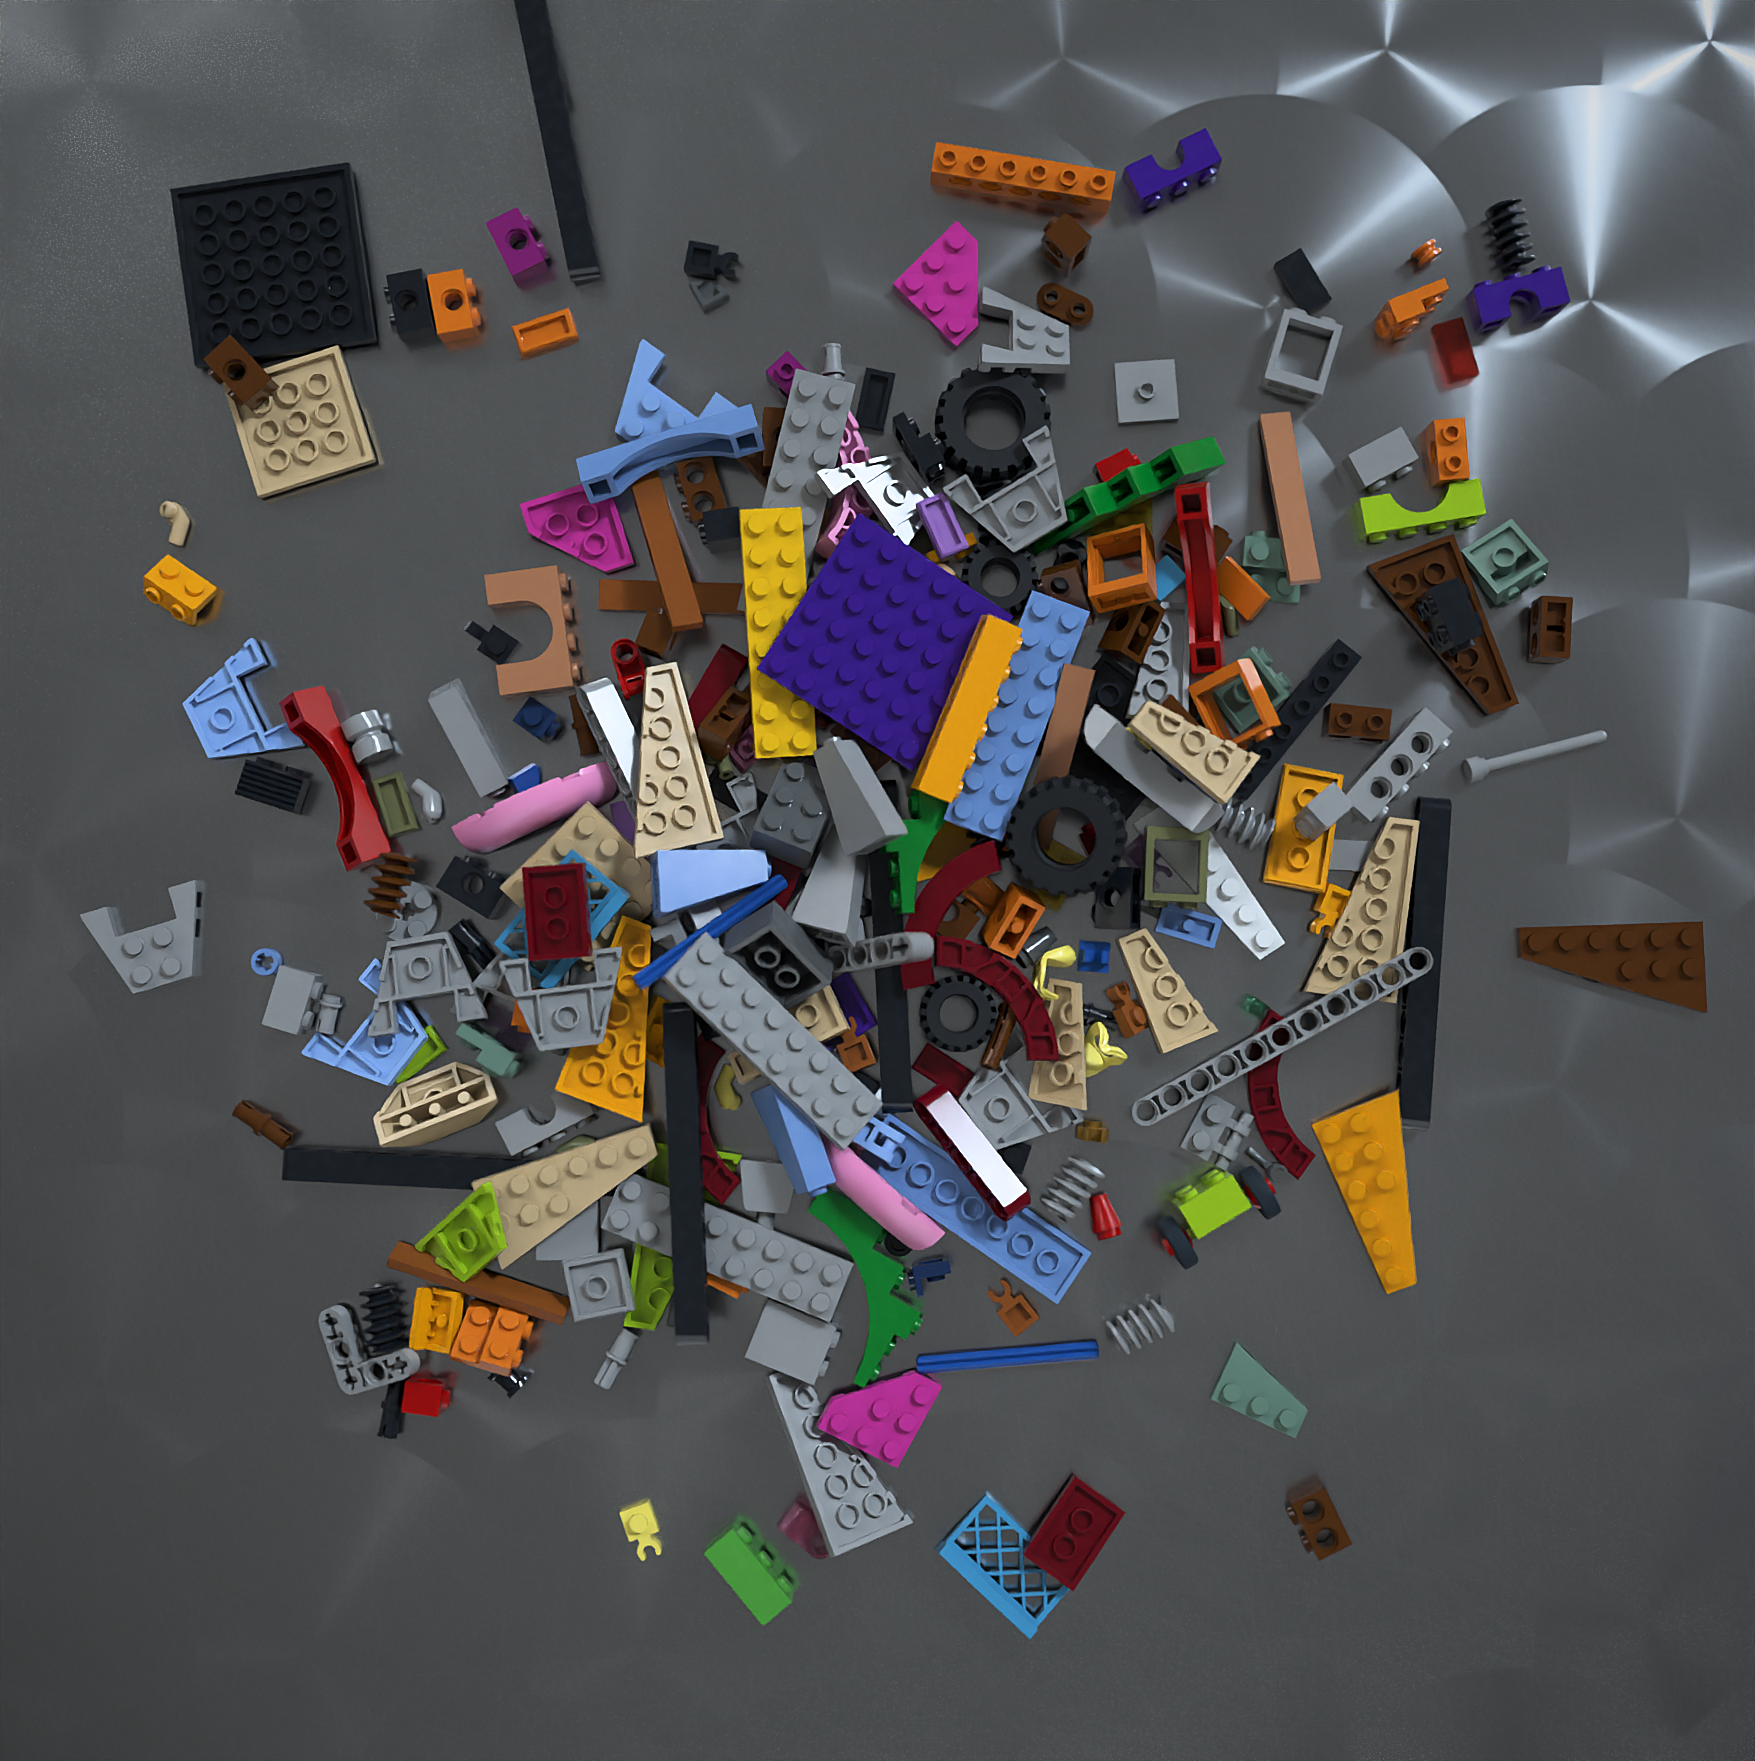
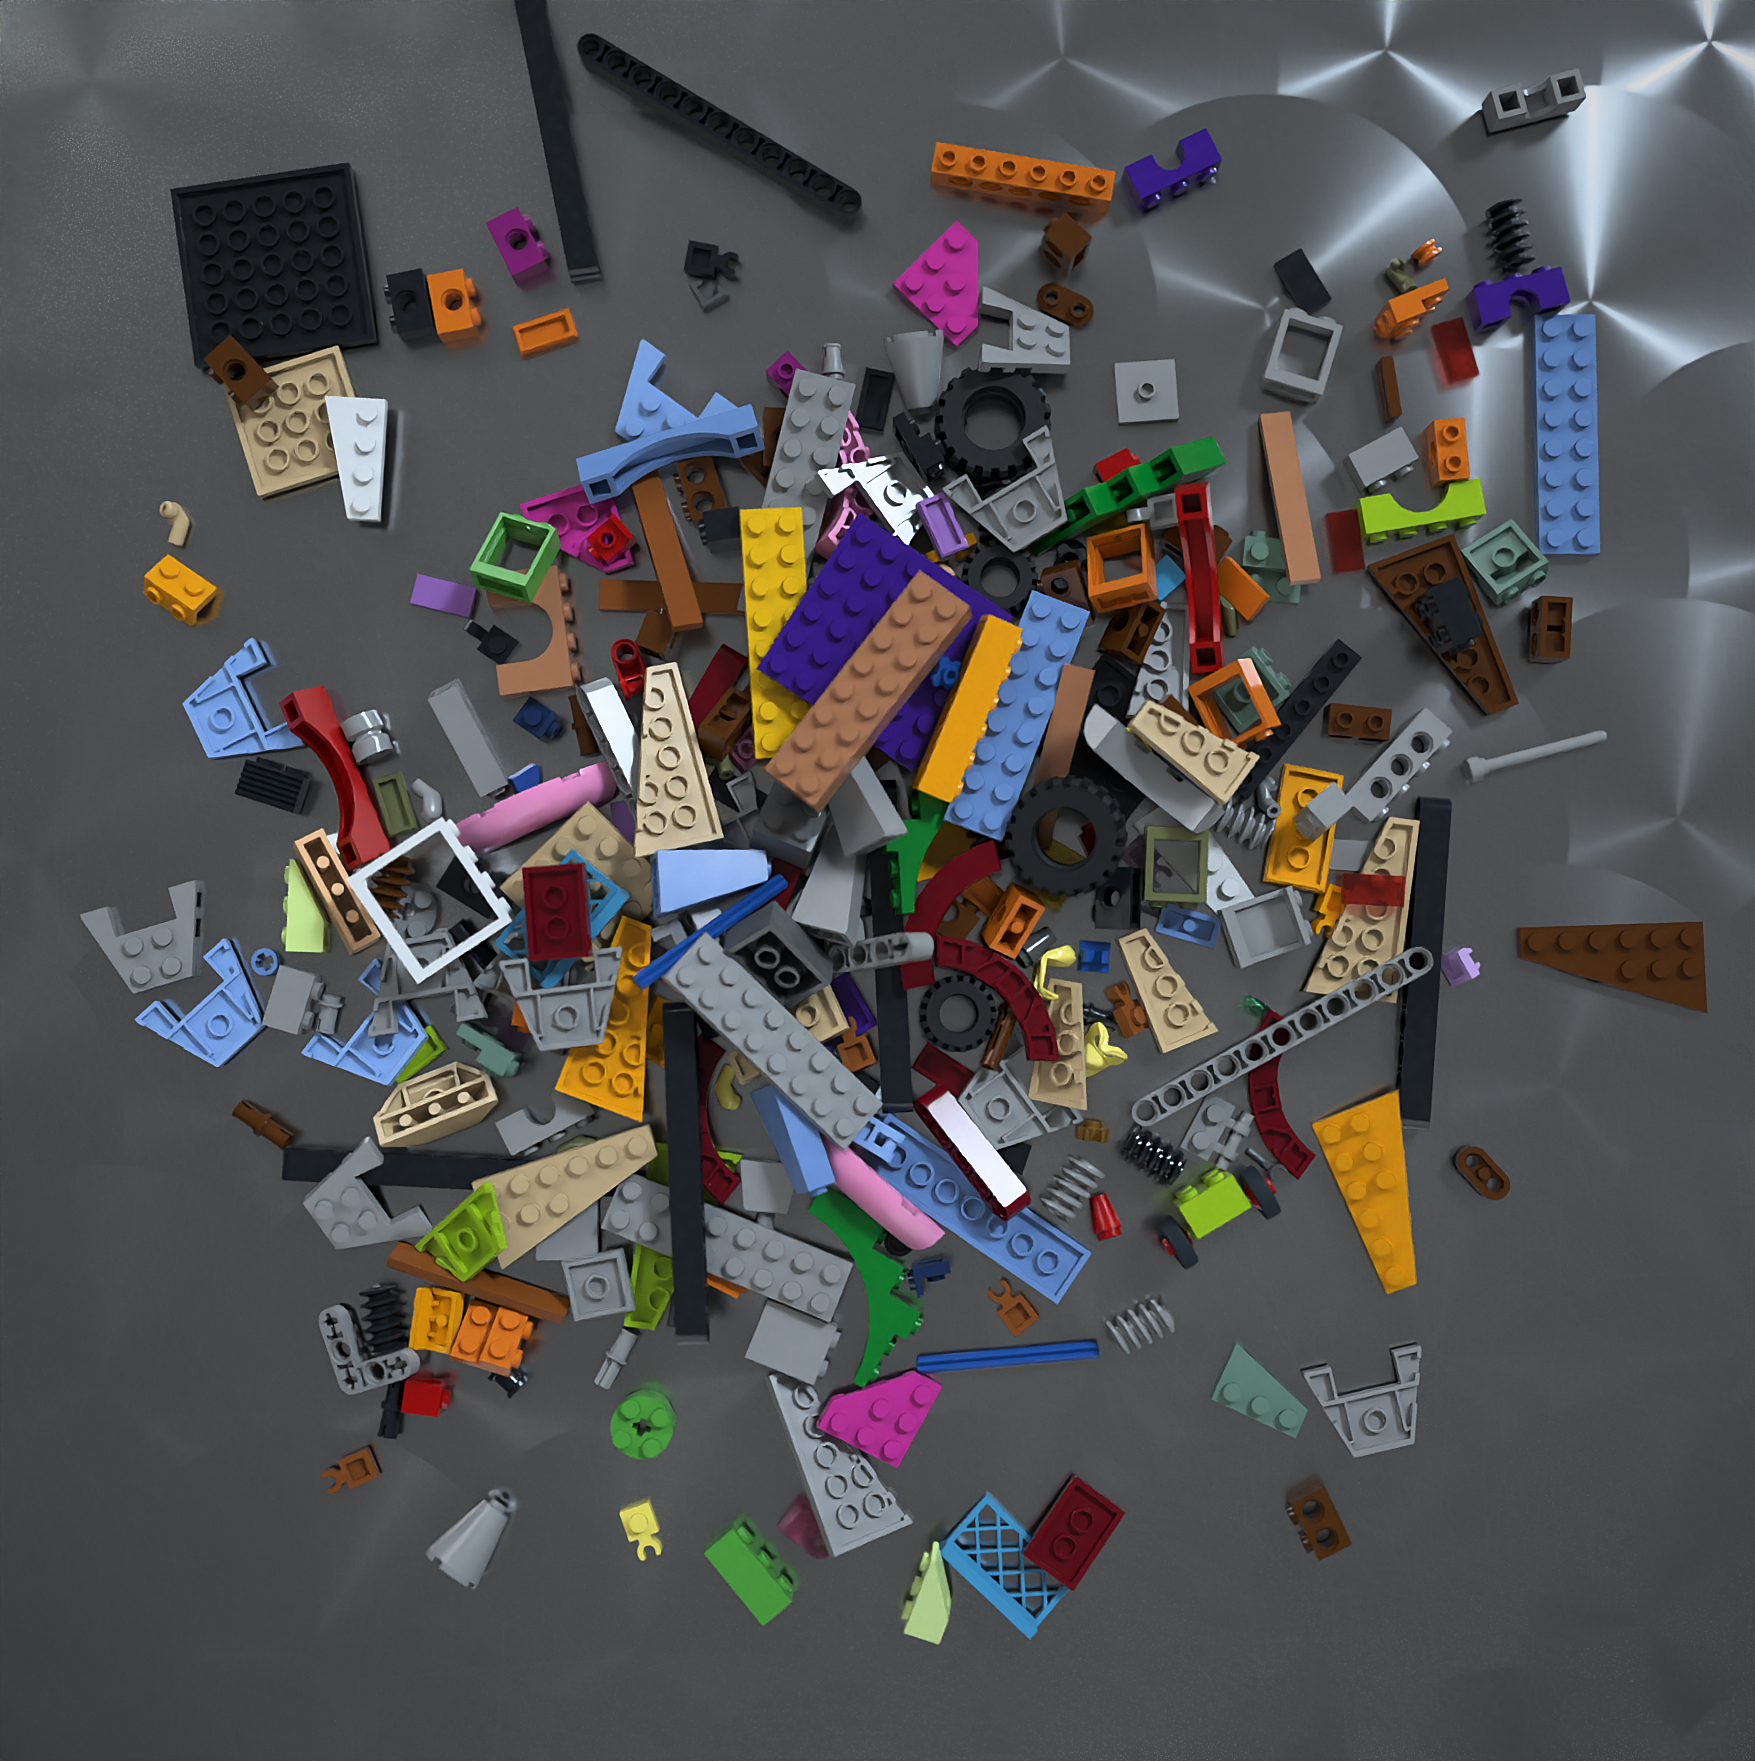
(221, 1021): none -> light blue wing
(307, 919): none -> yellowish green slope
(335, 893): none -> light nougat brick
(349, 1210): none -> light grey wing
(354, 1469): none -> dark orange plate
(359, 447): none -> white wing
(444, 596): none -> medium lavender tile
(467, 859): none -> white window
(470, 1543): none -> light grey cone
(505, 581): none -> bright green window
(621, 540): none -> red brick
(626, 1427): none -> bright green brick
(710, 118): none -> black beam
(869, 691): none -> nougat brick
(917, 367): none -> light grey cone
(931, 1602): none -> yellowish green slope
(945, 673): none -> blue plate
(1153, 1155): none -> black piece
(1160, 512): none -> light grey plate
(1265, 800): none -> light grey arm
(1265, 926): none -> light grey panel
(1345, 541): none -> clear red tile
(1373, 889): none -> clear red tile
(1373, 1417): none -> light grey wing
(1388, 389): none -> reddish brown tile
(1399, 277): none -> olive arm
(1459, 966): none -> lavender tile
(1482, 1171): none -> reddish brown plate
(1514, 107): none -> light grey arch
(1565, 434): none -> medium blue plate

